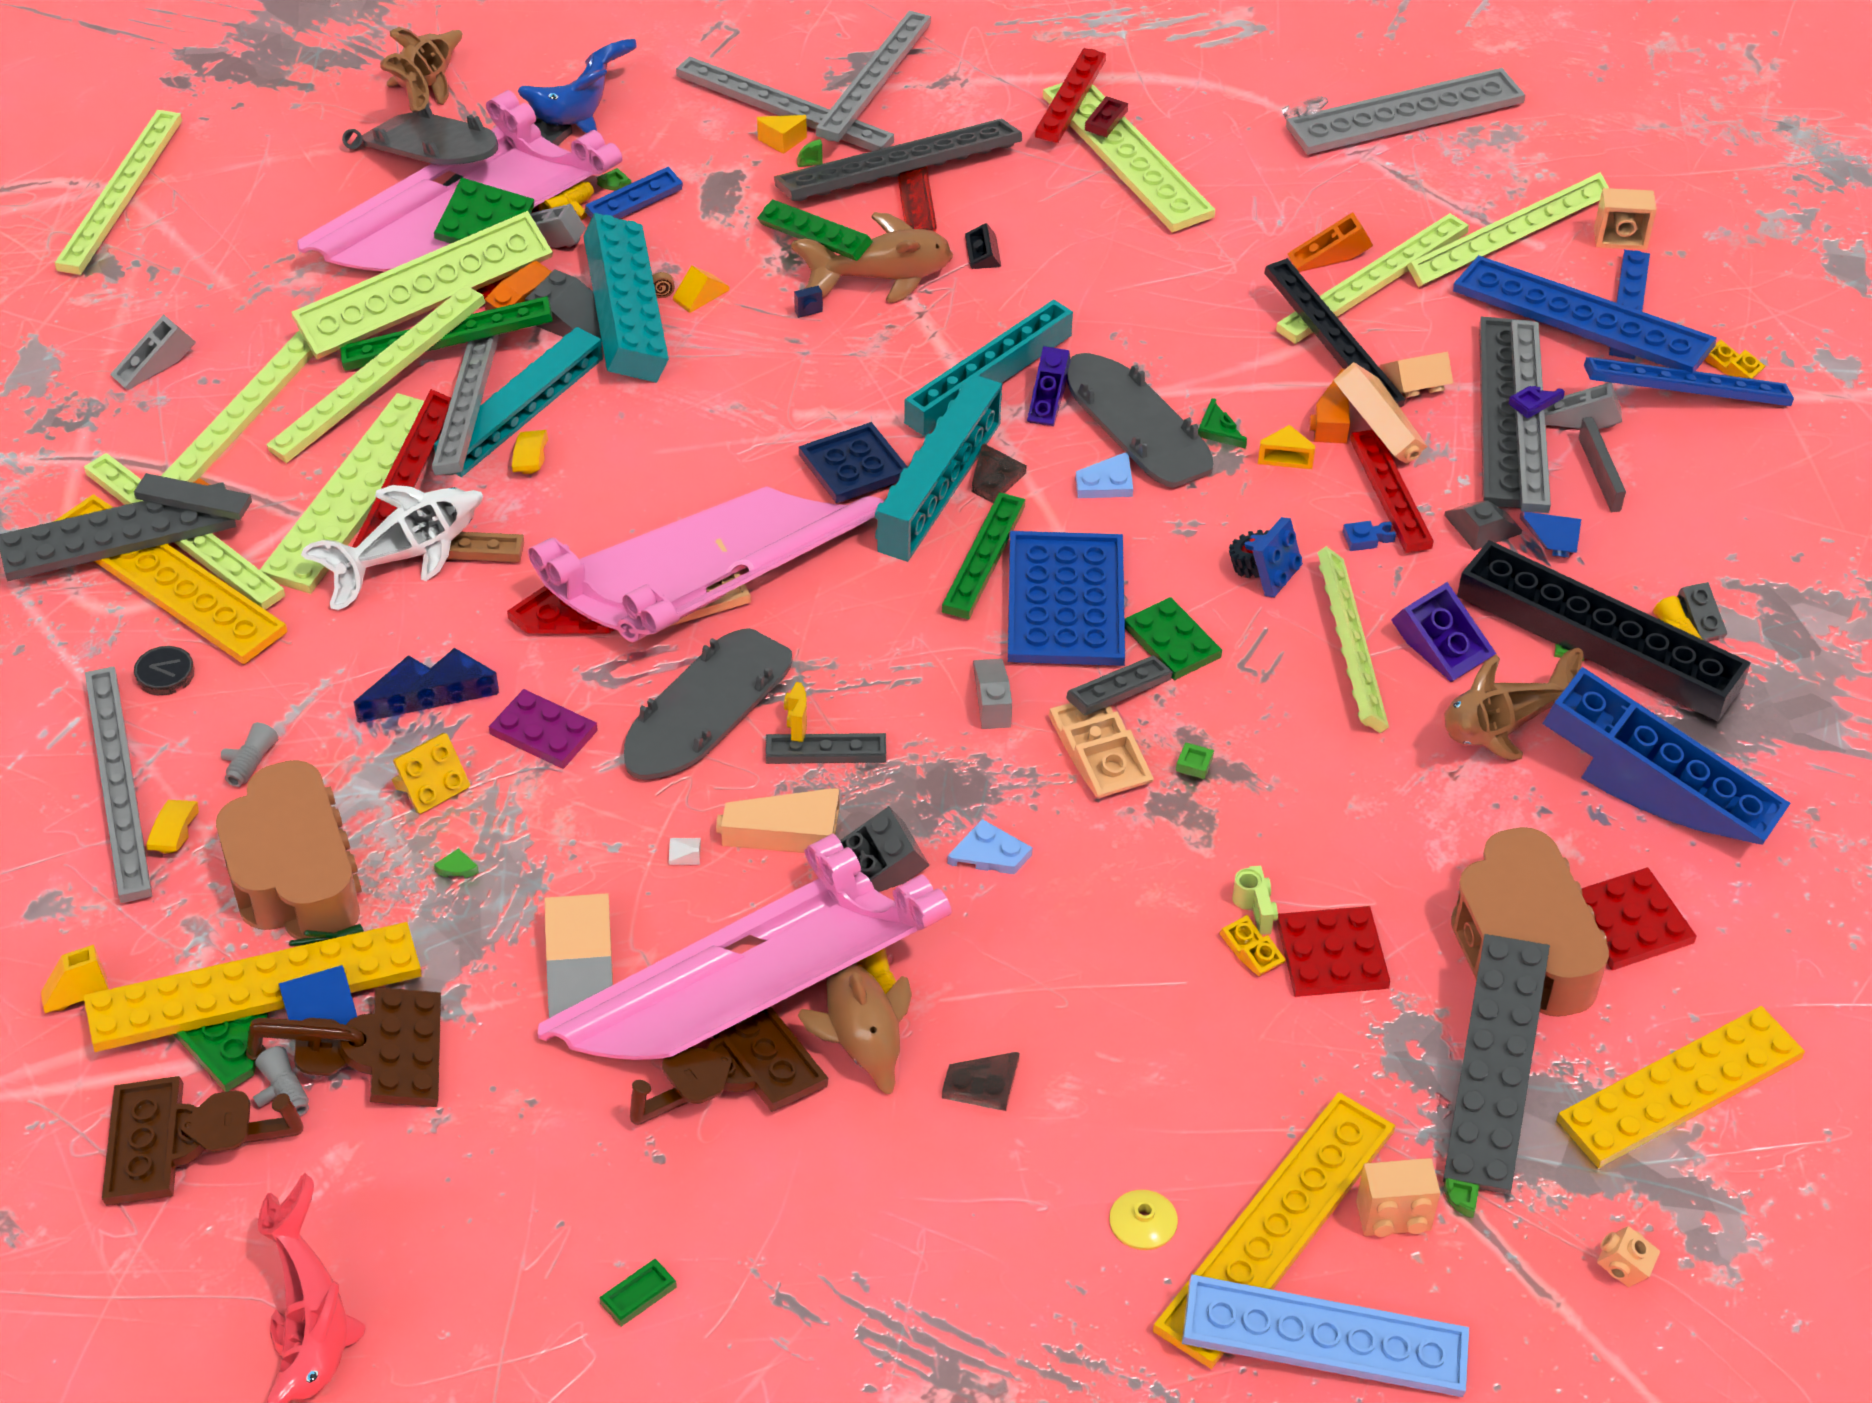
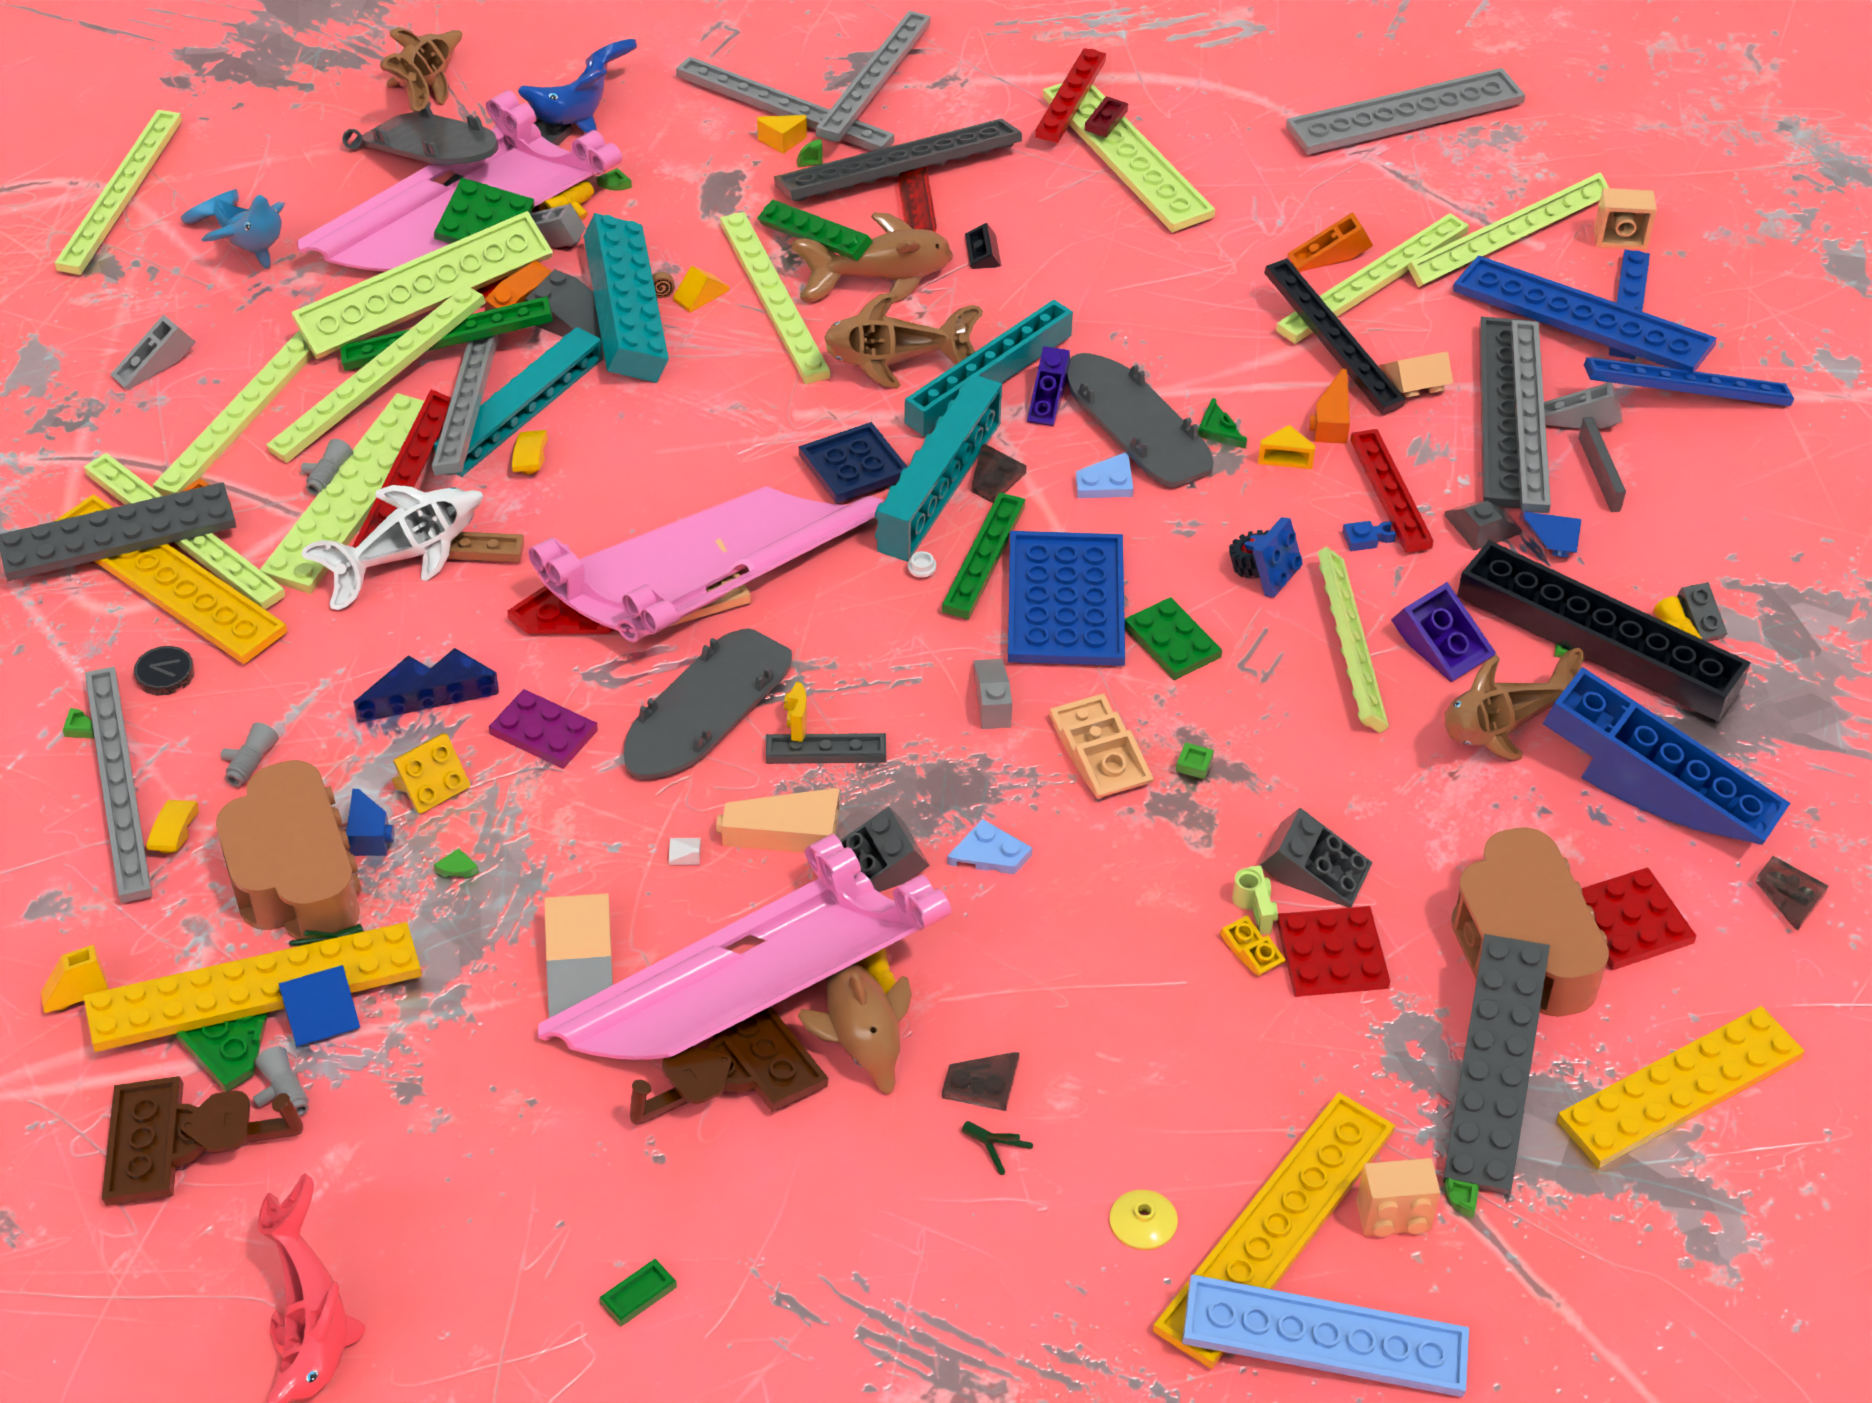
(78, 725): none -> bright green tile
(193, 496): dark grey tile -> none
(248, 229): none -> dark azure animal
(324, 471): none -> light grey piece
(368, 827): none -> blue slope
(392, 1045): reddish brown plate -> none
(636, 195): blue plate -> none
(775, 298): none -> yellowish green plate
(808, 301): dark blue plate -> none
(880, 340): none -> medium nougat animal
(922, 564): none -> white plate
(989, 1138): none -> dark green plant
(1119, 685): dark grey tile -> none
(1310, 107): clear slope -> none
(1315, 860): none -> dark grey slope
(1381, 412): light nougat slope -> none
(1533, 400): dark purple tile -> none
(1628, 1256): light nougat brick -> none
(1732, 363): yellow slope -> none
(1791, 890): none -> clear smoke wing

